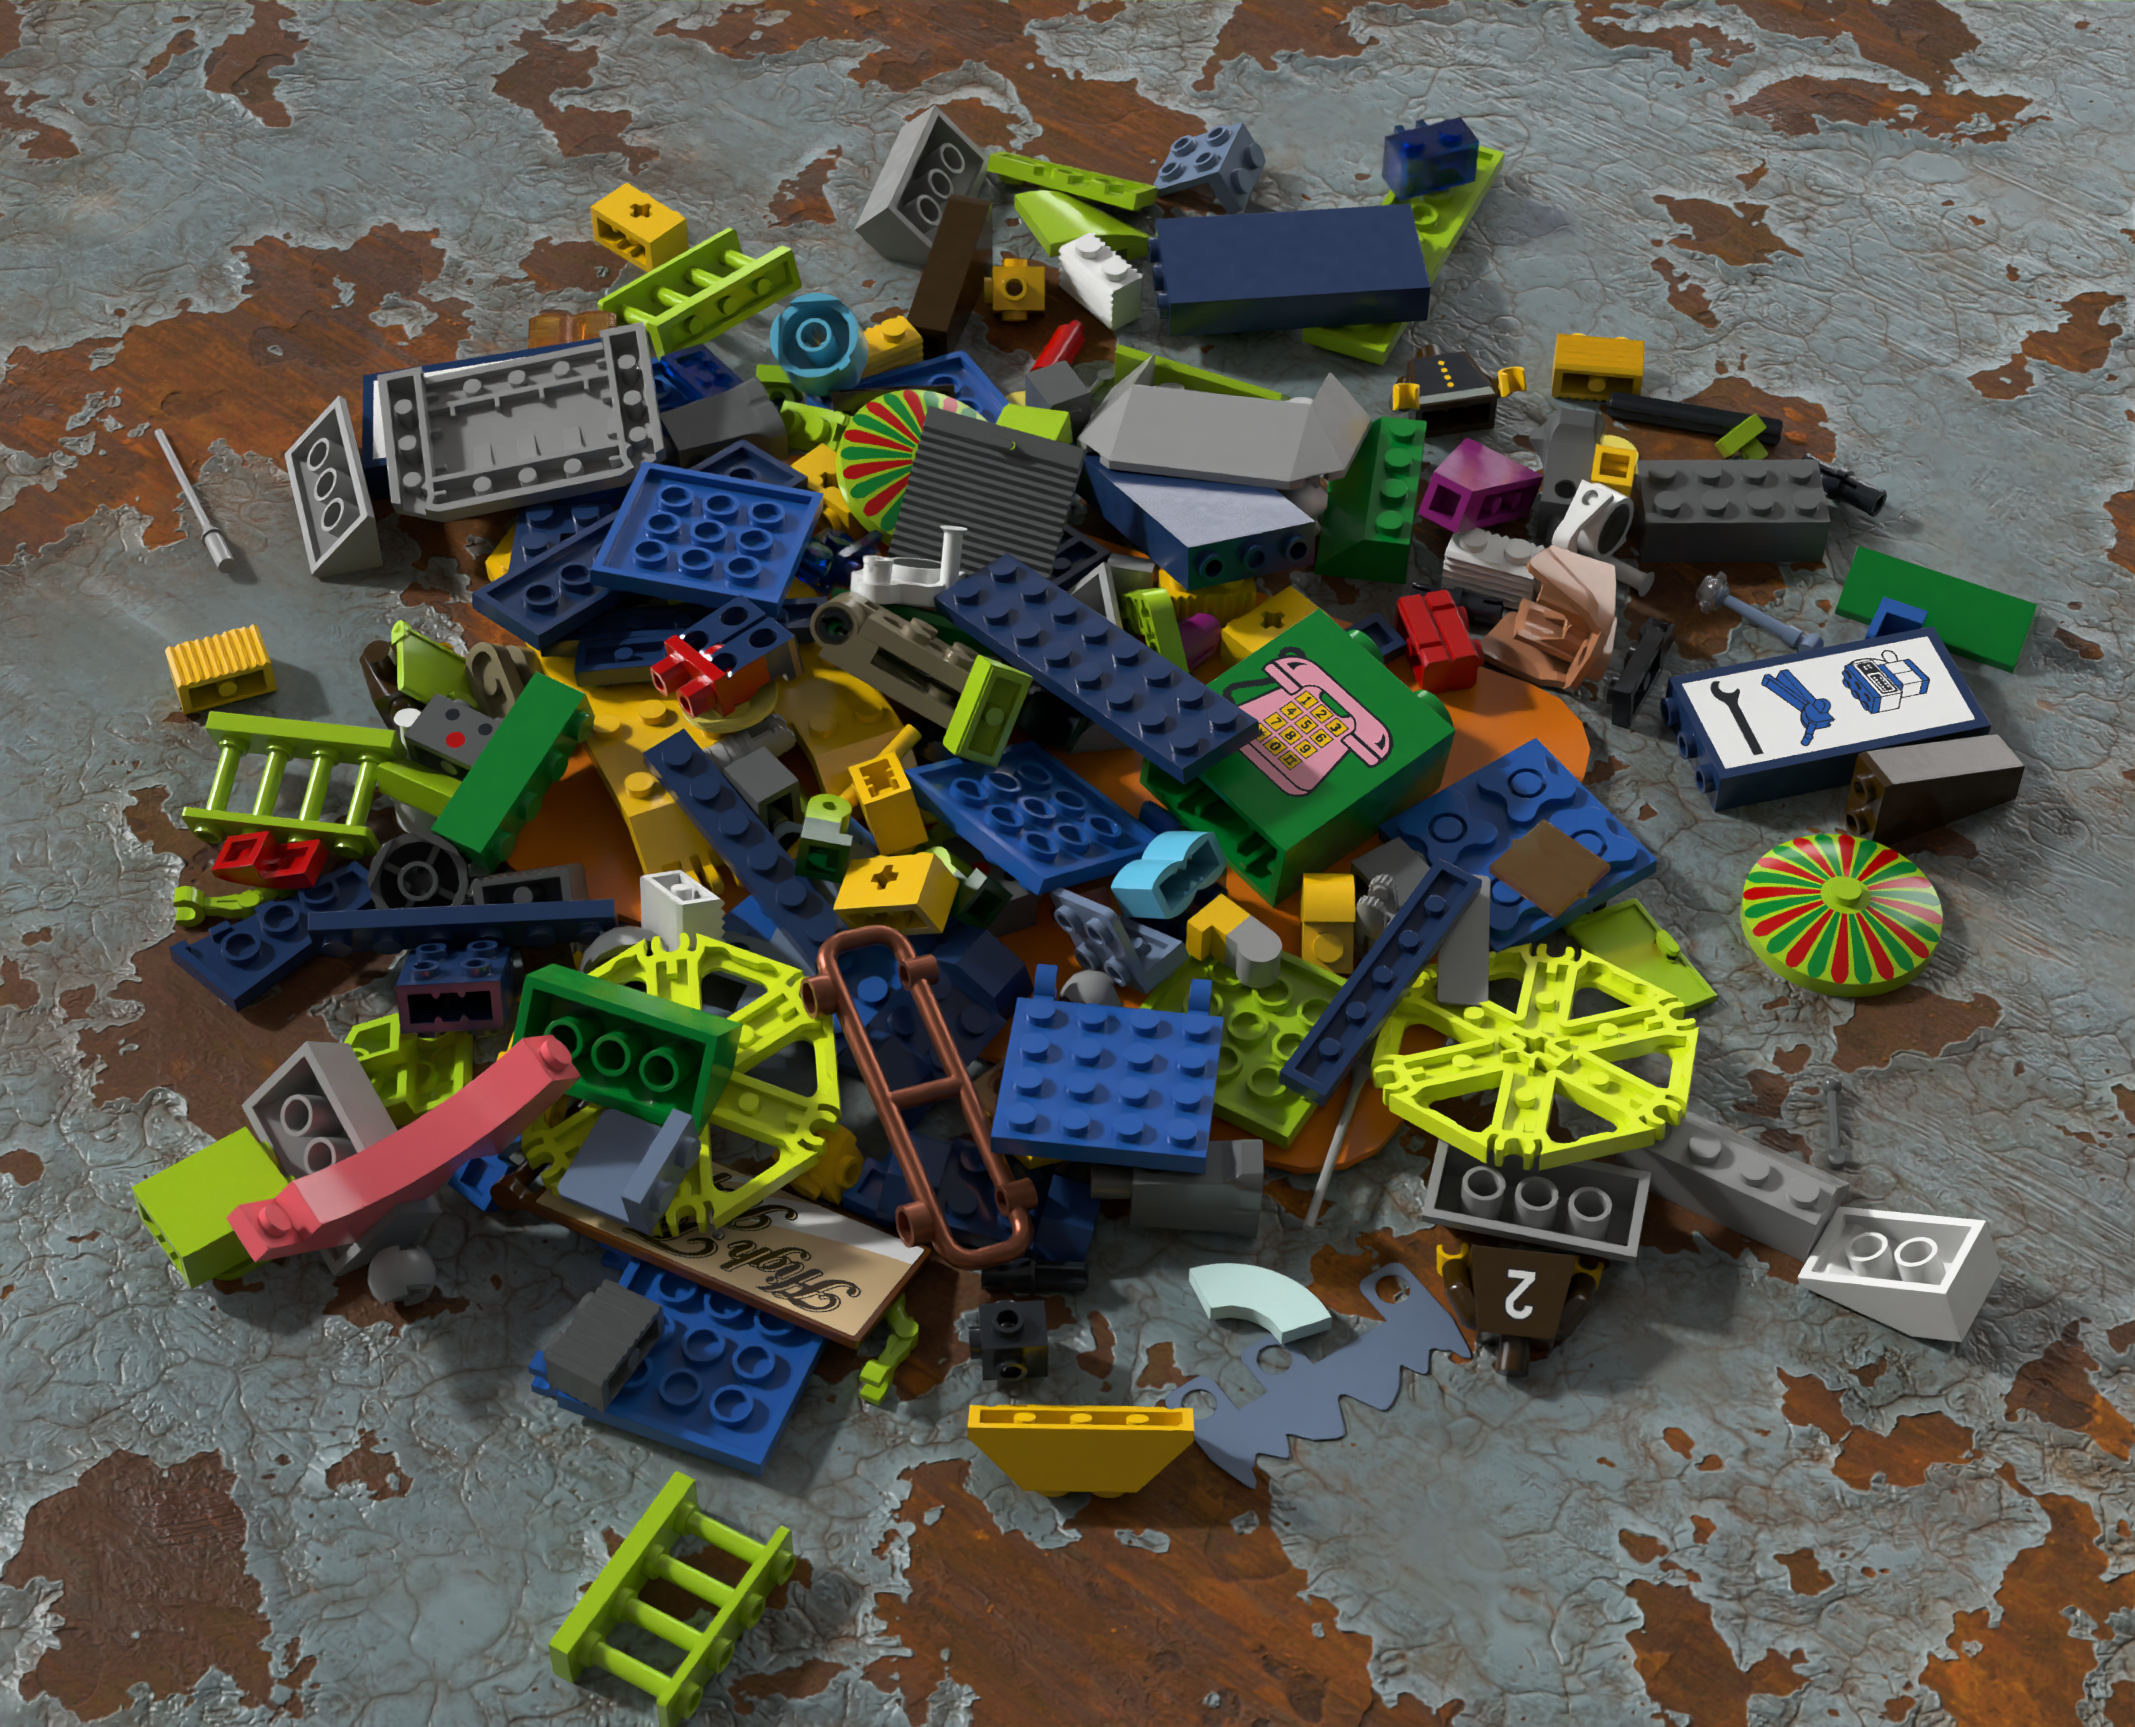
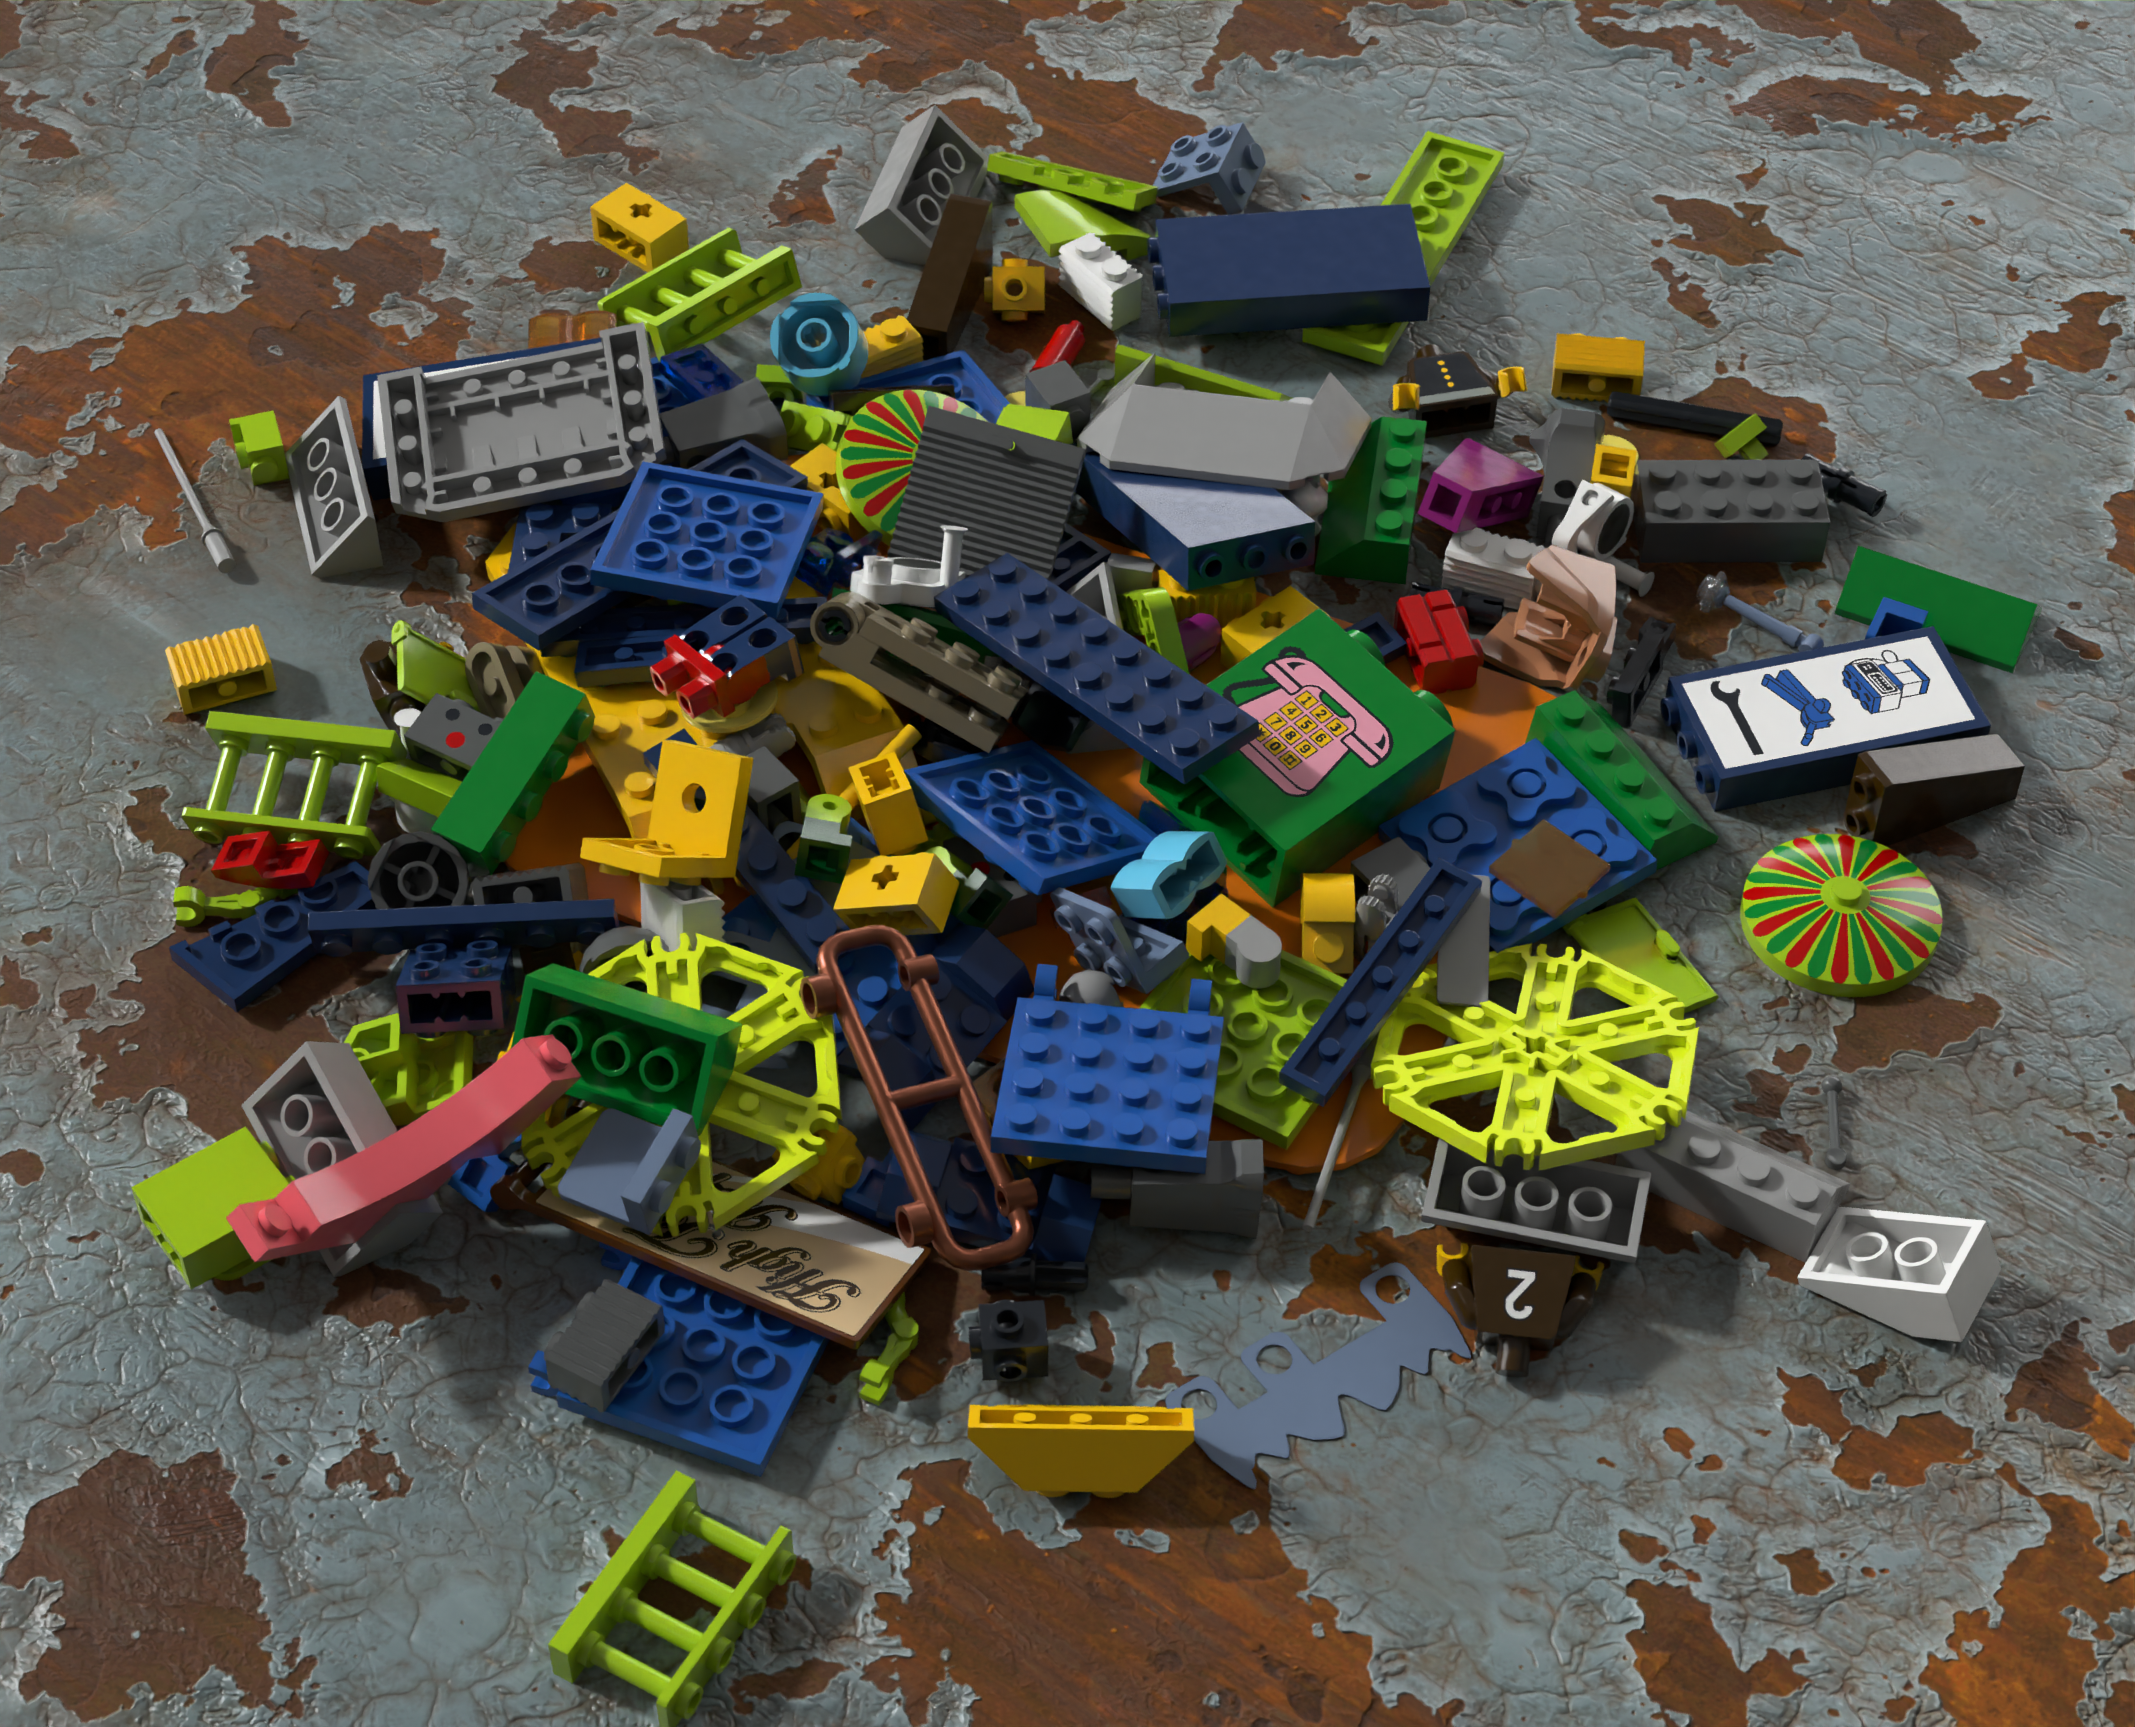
(260, 447): none -> lime brick
(401, 1275): light grey piece -> none
(681, 838): none -> yellow bracket
(987, 711): lime slope -> none
(1261, 1298): light aqua tile -> none
(1429, 157): clear blue brick -> none
(1620, 776): none -> green slope

